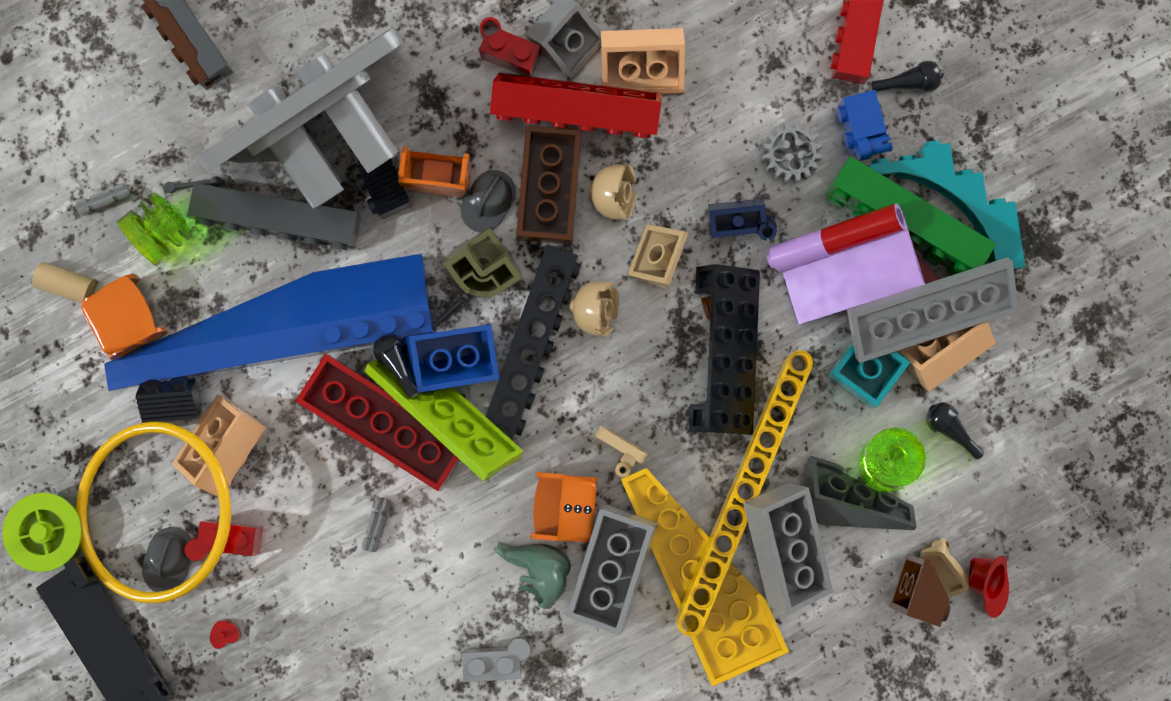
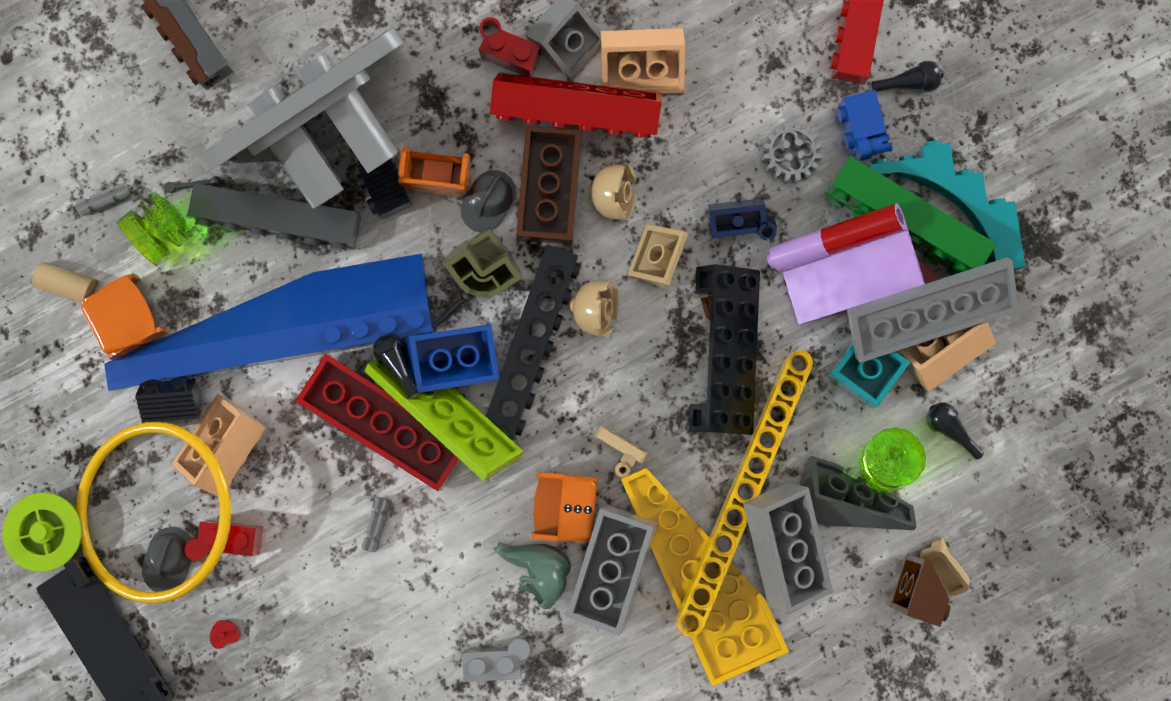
(990, 582): red piece -> none

